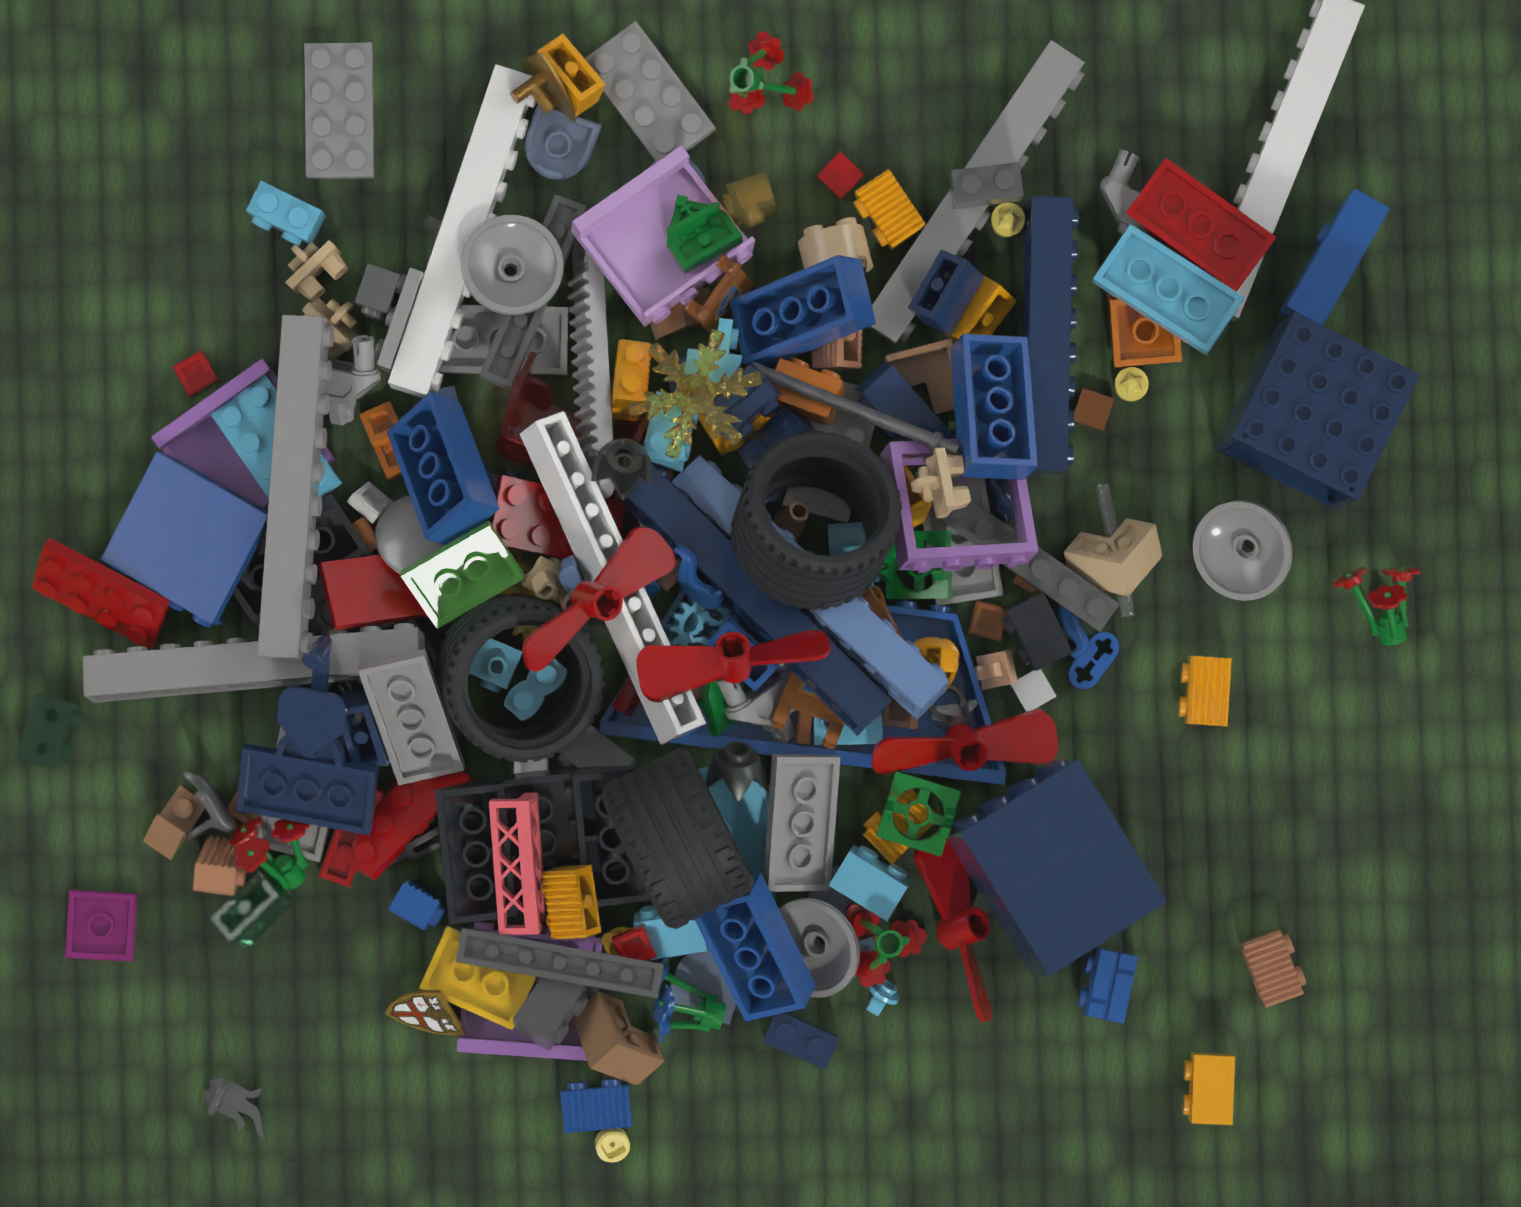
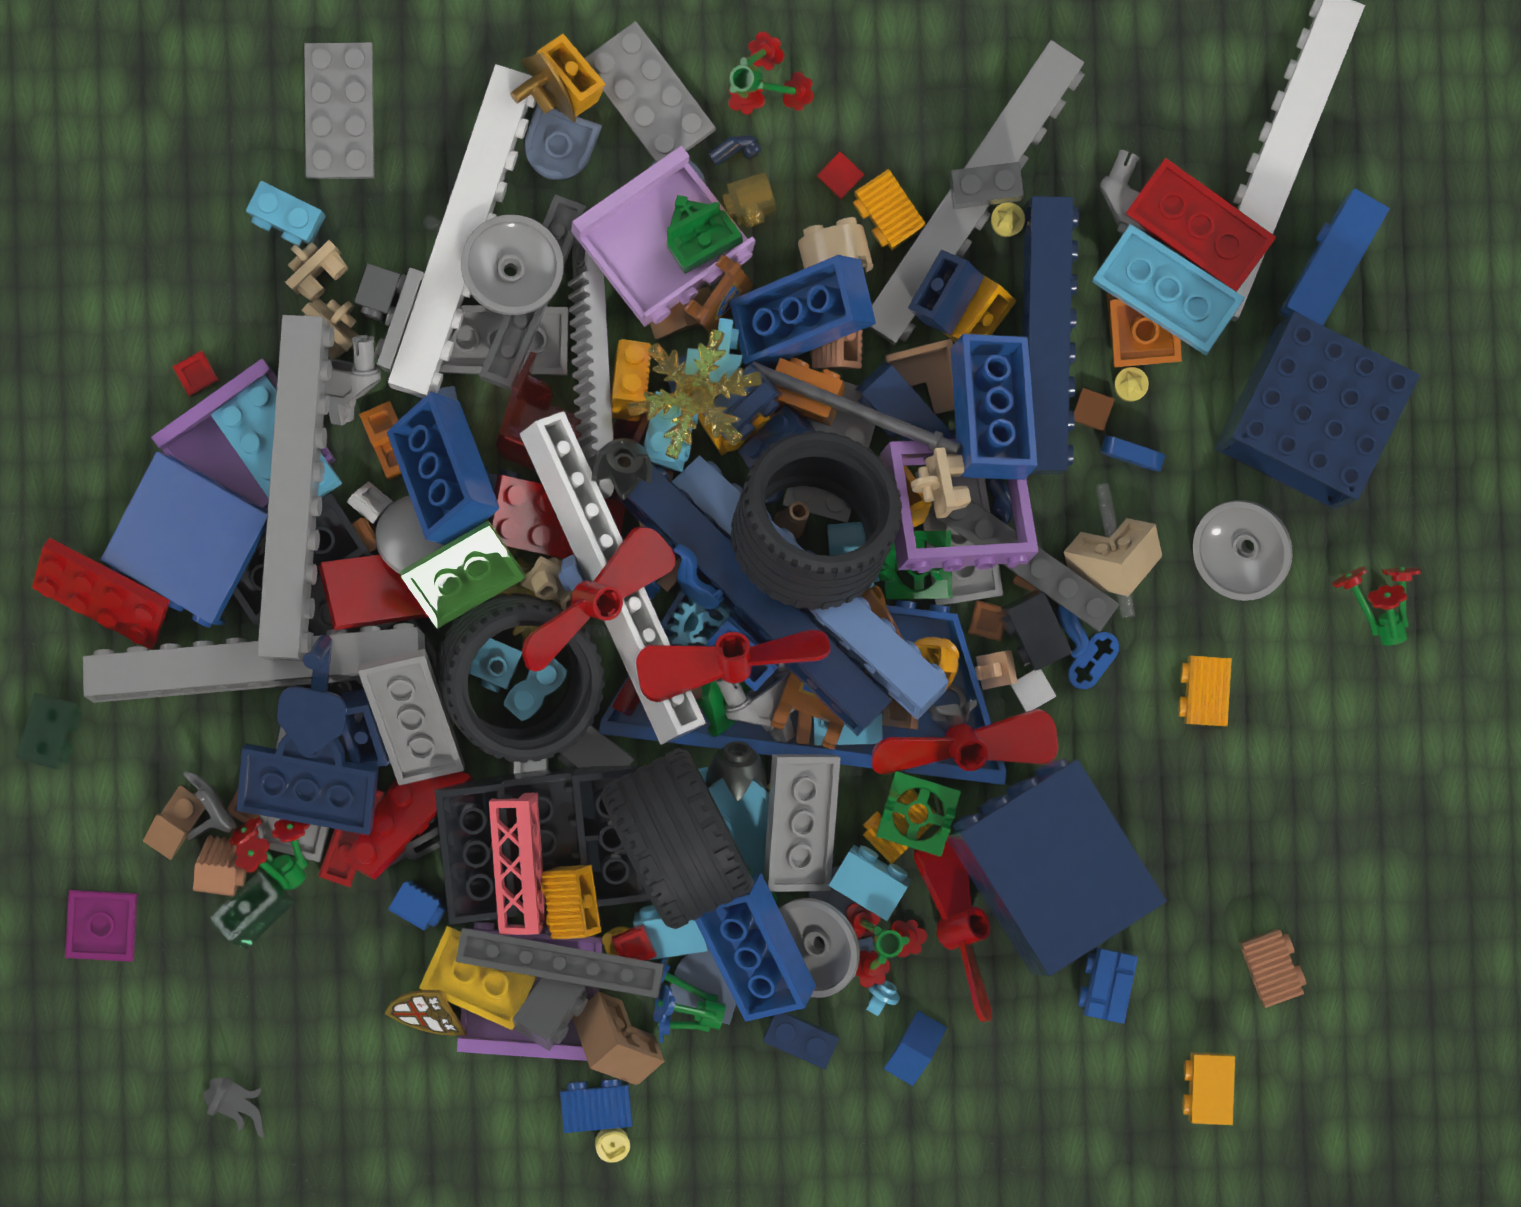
(733, 145): none -> dark blue arm
(915, 1048): none -> blue slope
(1132, 453): none -> blue beam

